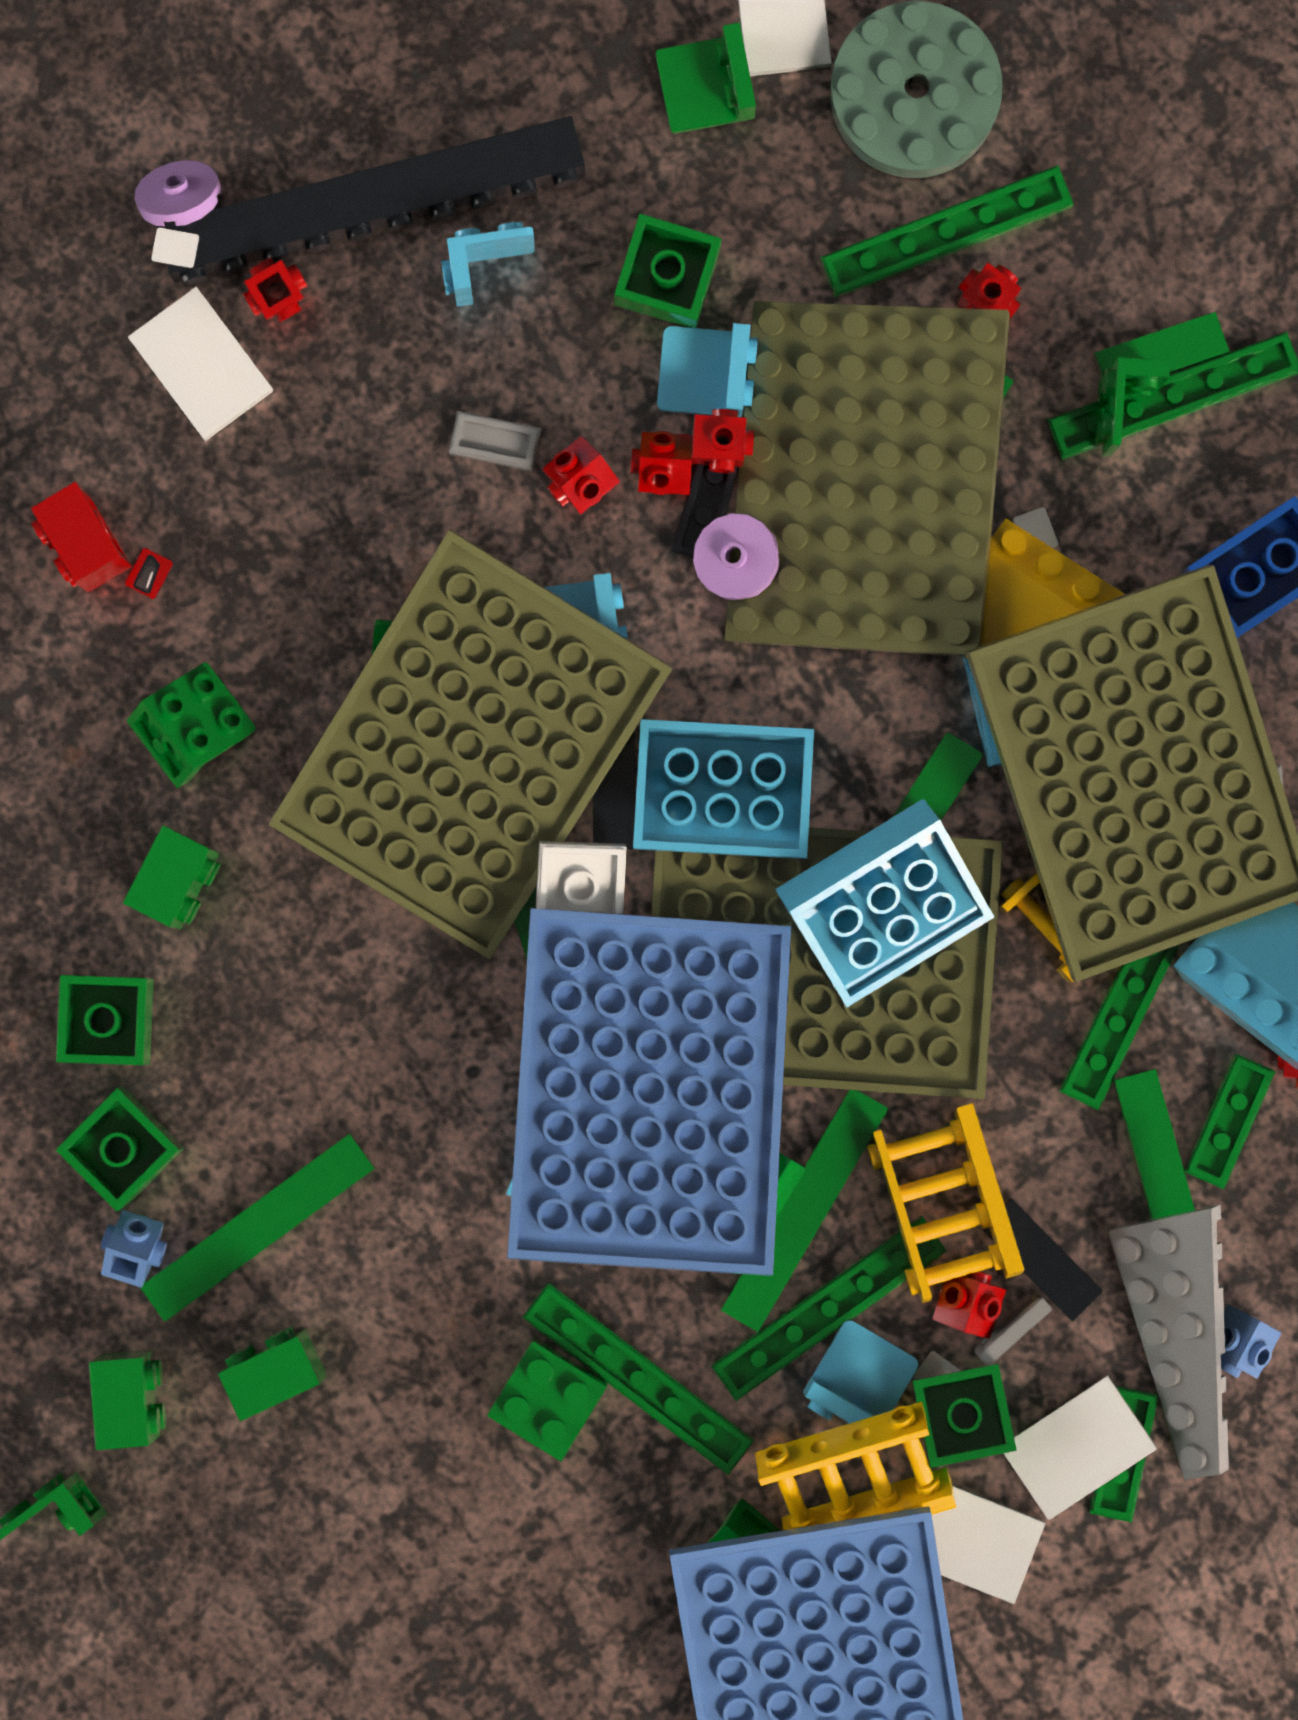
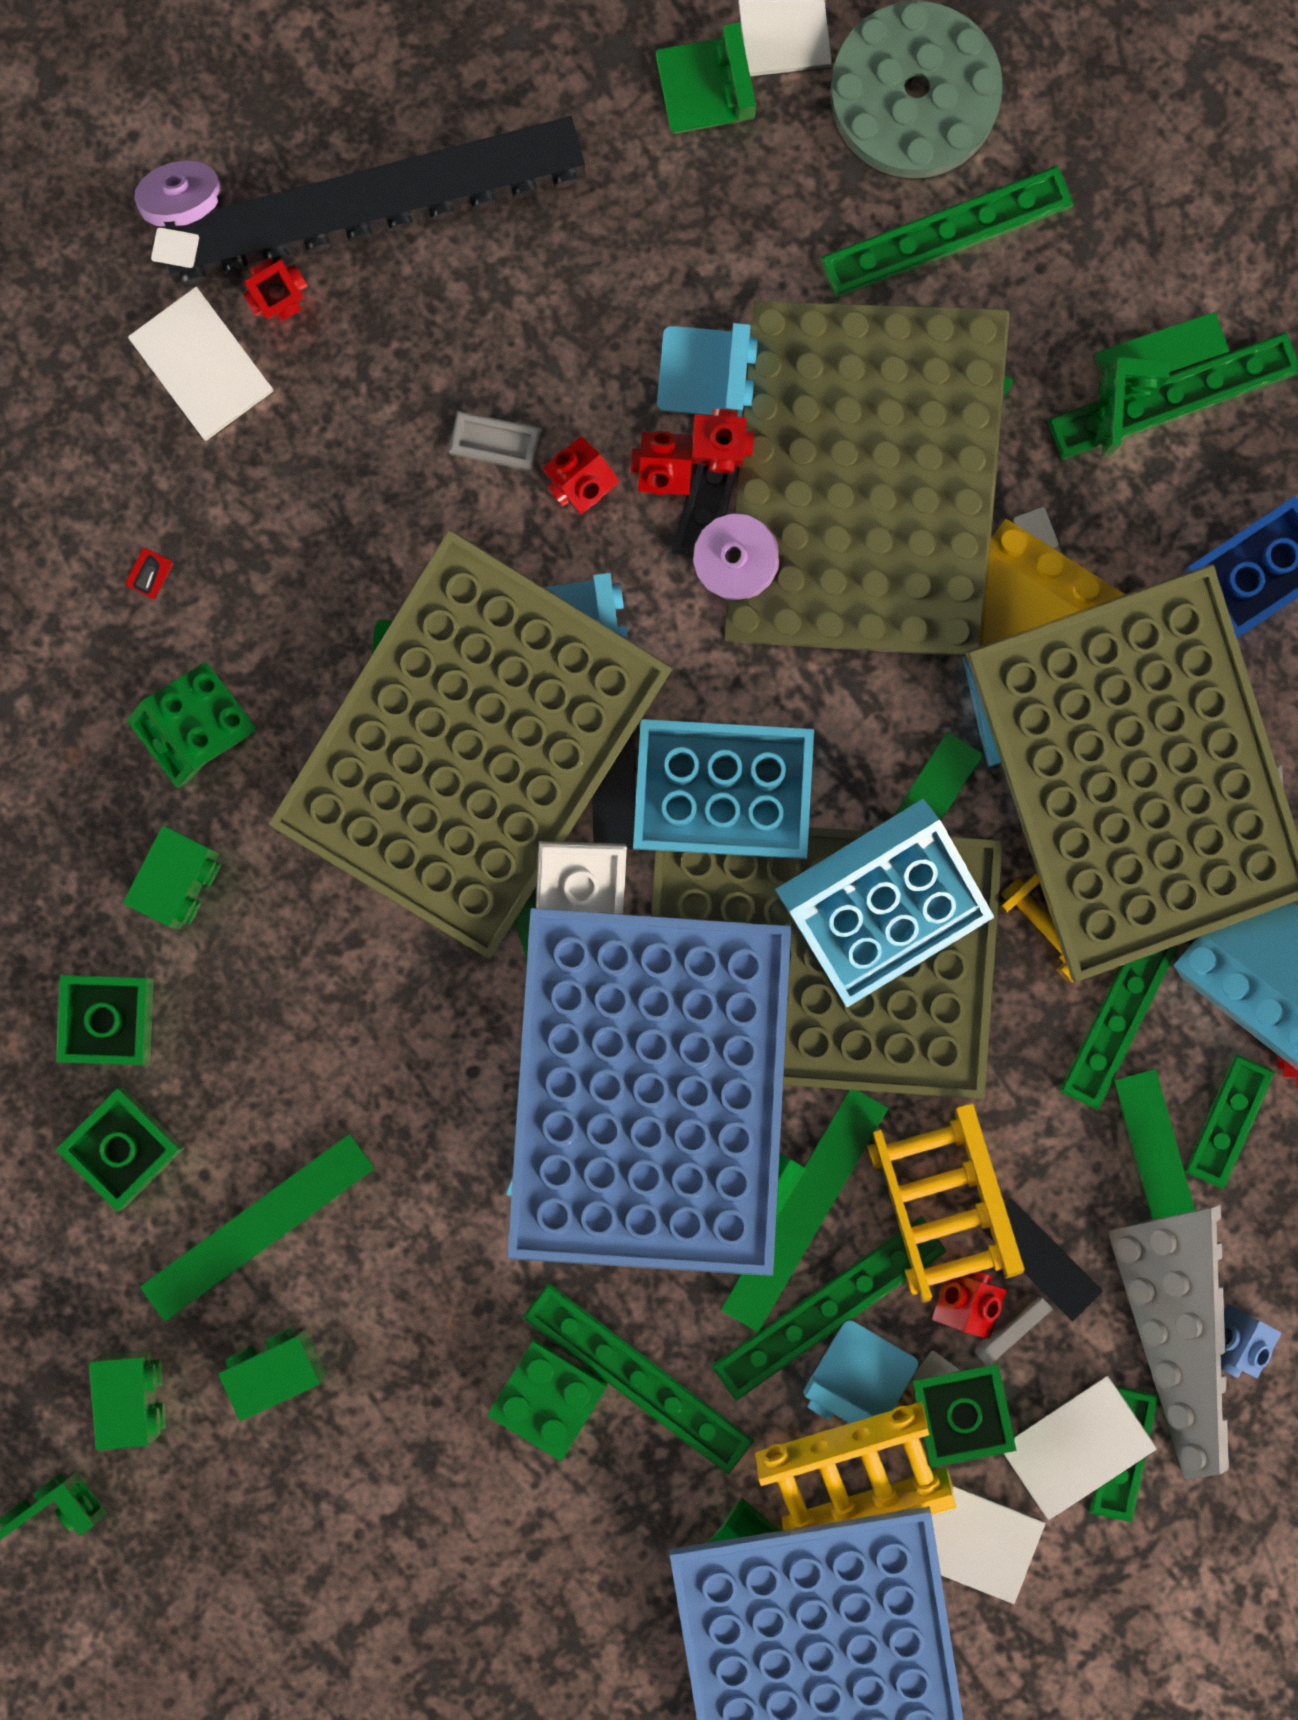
(80, 537): red brick -> none
(132, 1248): medium blue brick -> none
(474, 246): medium azure bracket -> none
(667, 271): green brick -> none
(999, 280): red brick -> none

